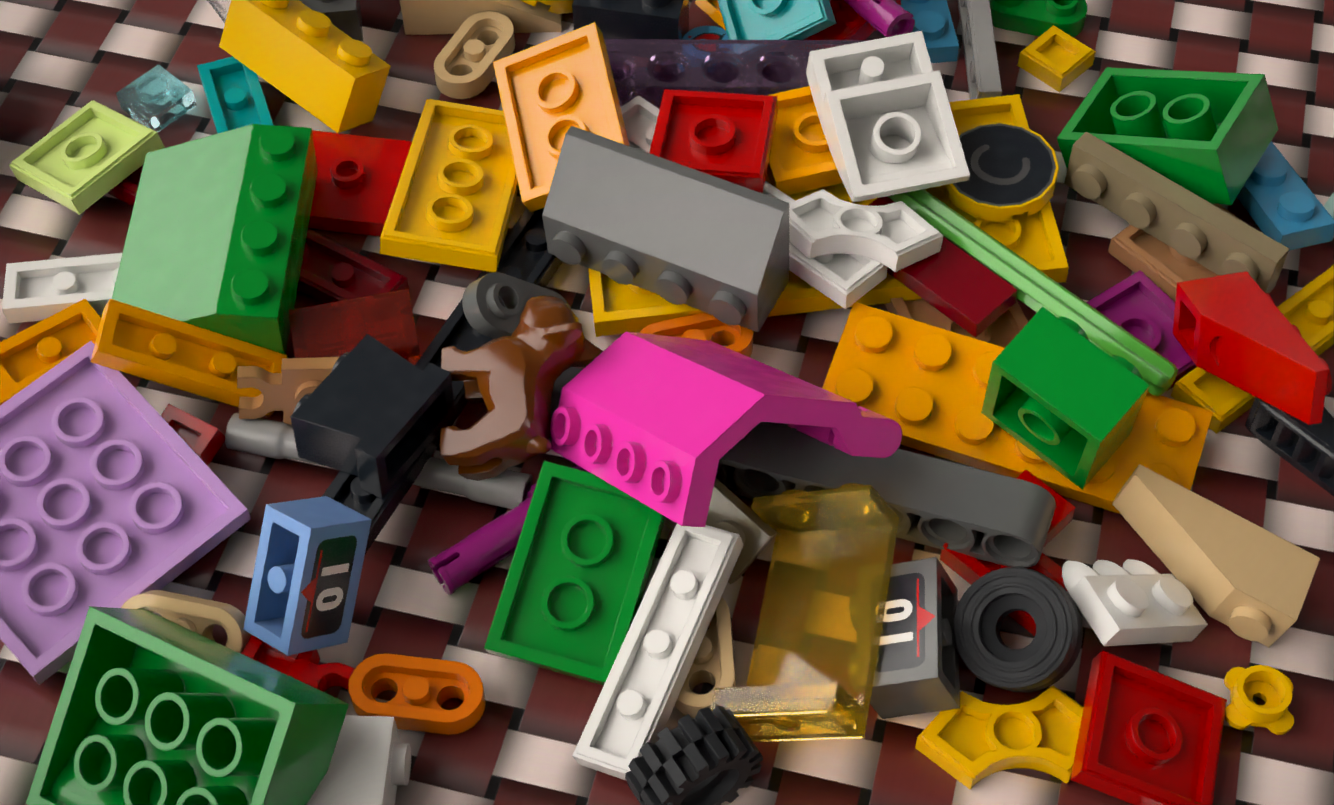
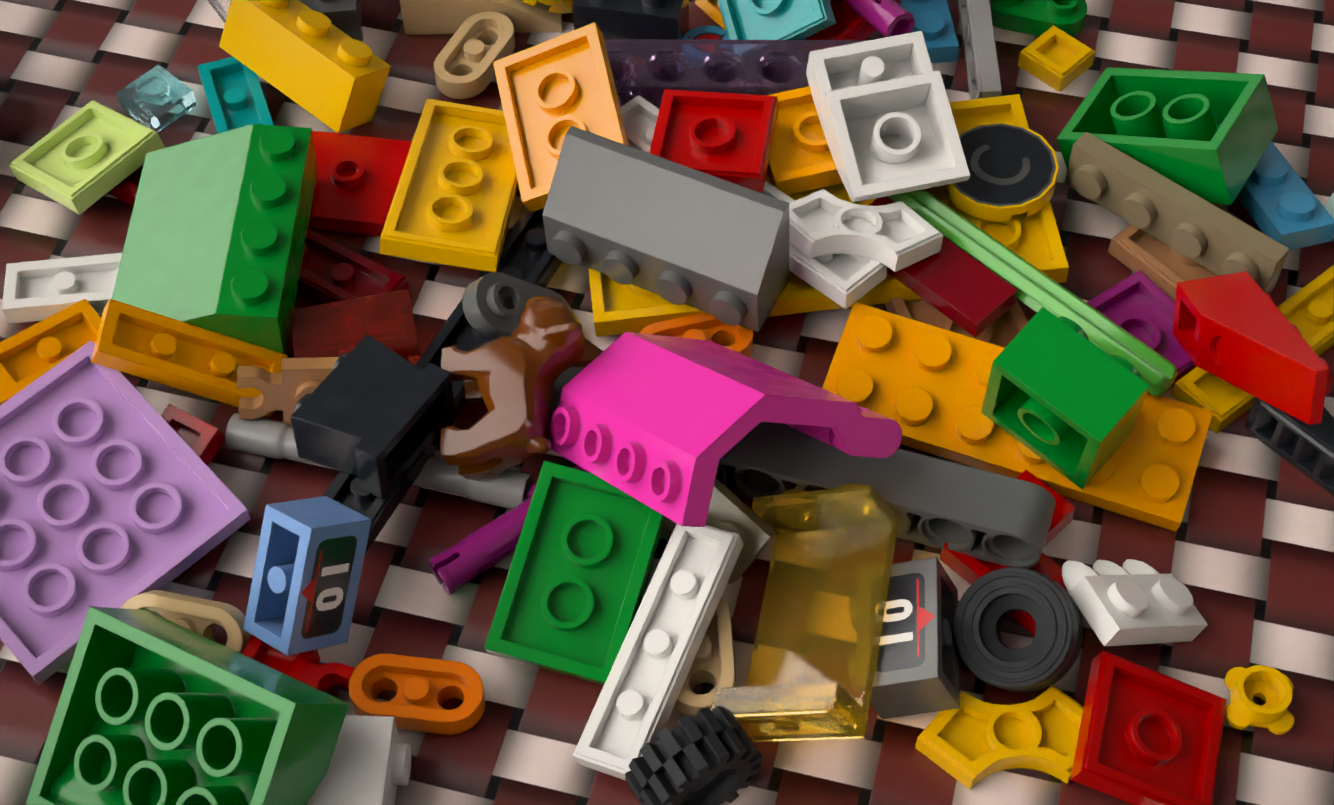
(1225, 561): tan slope -> none

